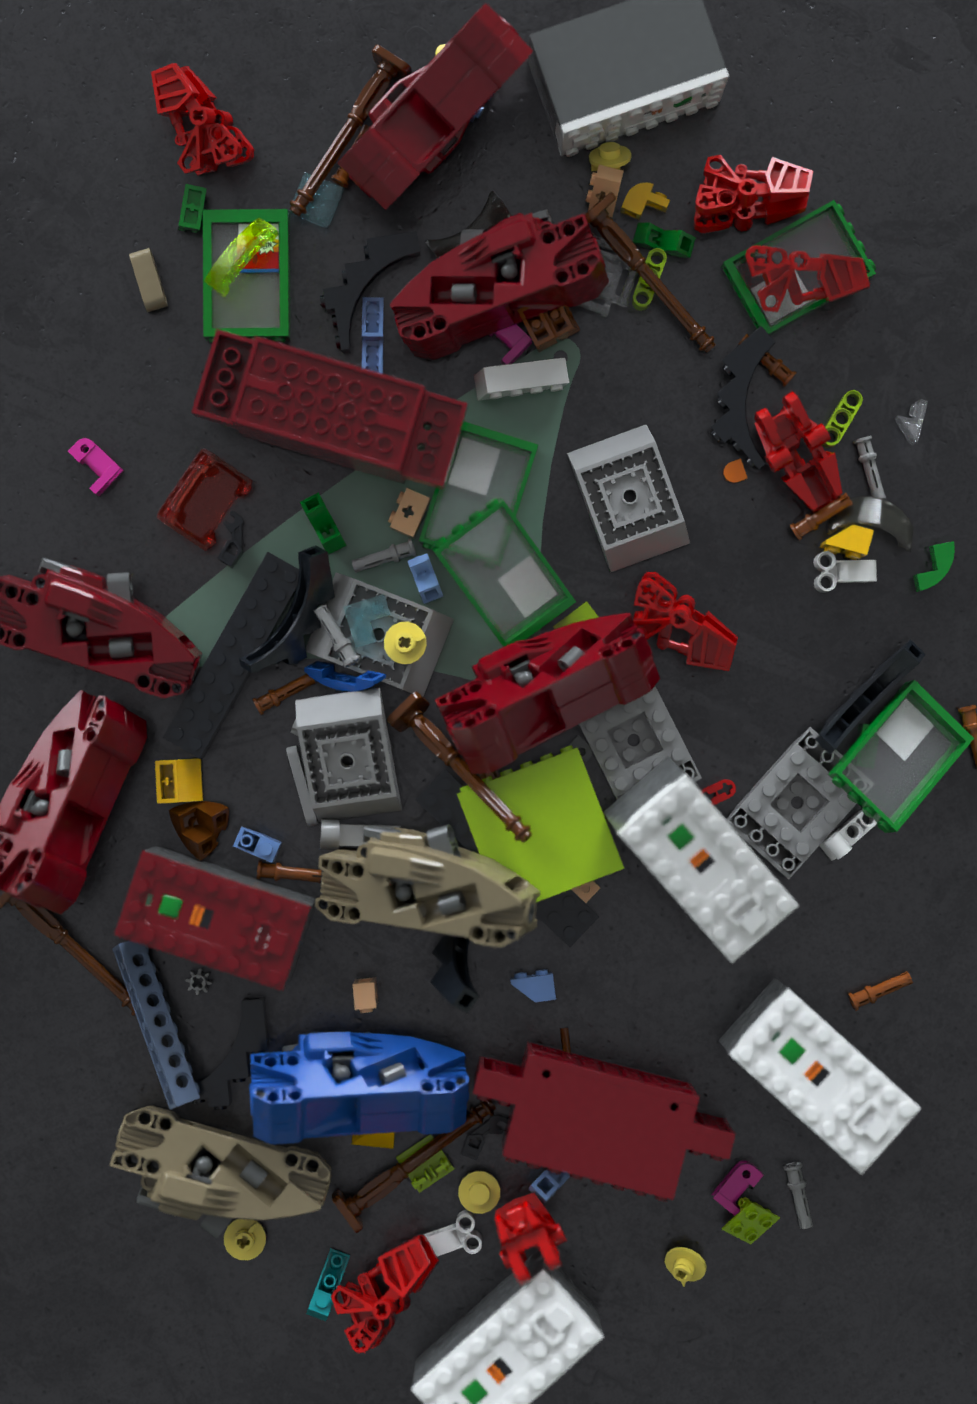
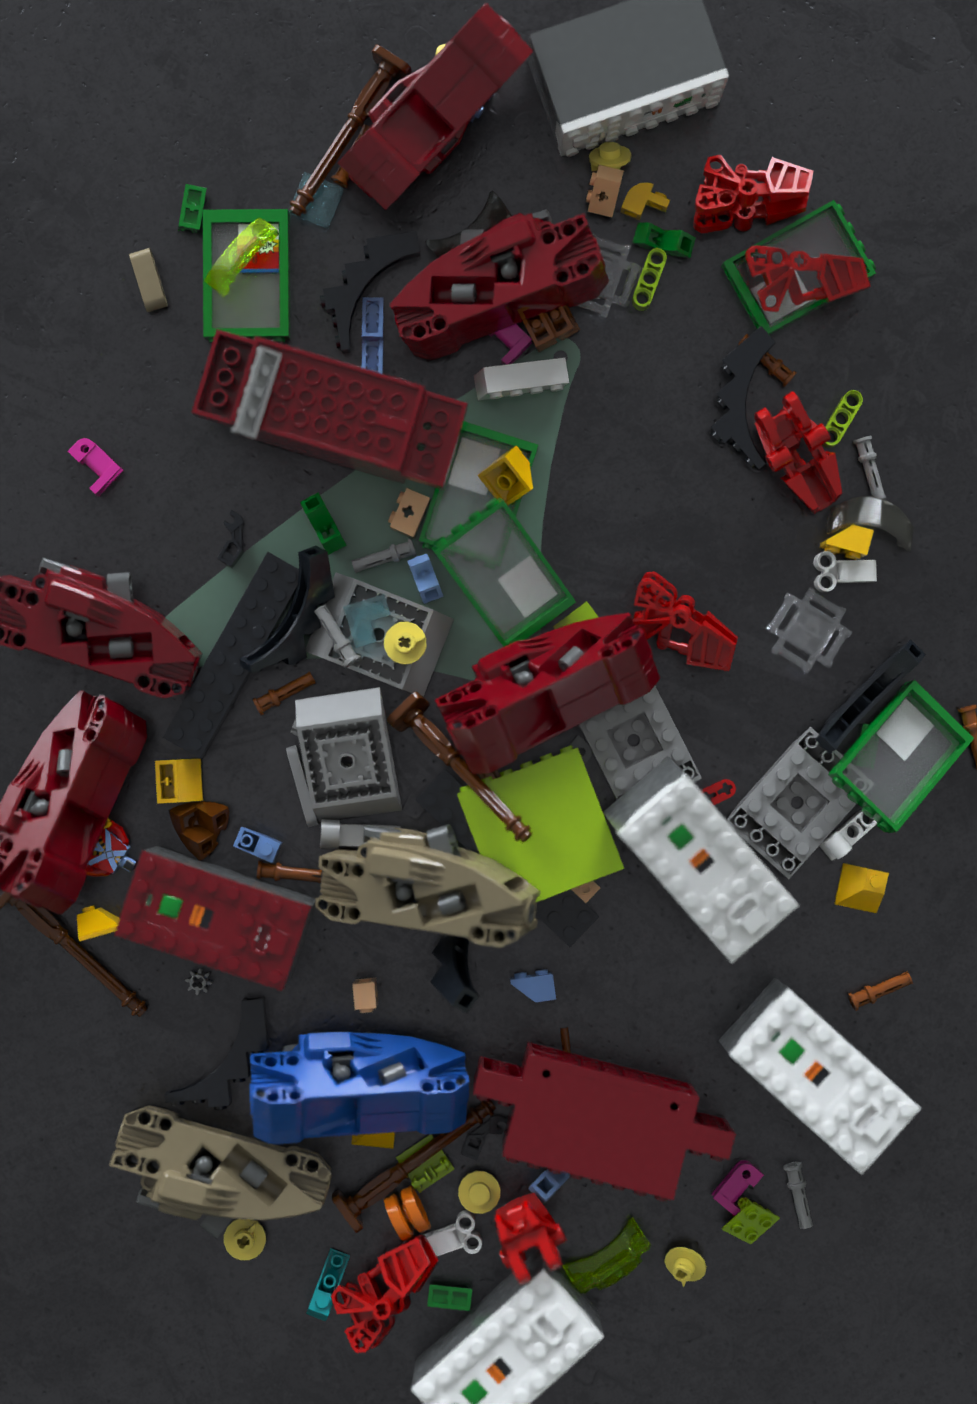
(95, 922): none -> yellow slope
(110, 852): none -> torso
(152, 1033): sand blue brick -> none
(203, 498): clear red windscreen -> none
(209, 144): red piece -> none
(257, 392): none -> light grey hinge
(325, 674): blue slope -> none
(407, 1212): none -> orange wheel
(449, 1297): none -> green hinge
(508, 476): none -> yellow slope
(610, 1263): none -> clear neon green windscreen
(628, 252): reddish brown piece -> none
(629, 529): light grey slope -> none
(734, 472): orange tile -> none
(809, 630): none -> clear brick
(812, 521): dark orange pin -> none
(861, 888): none -> yellow slope
(912, 427): clear slope -> none
(942, 559): green brick -> none

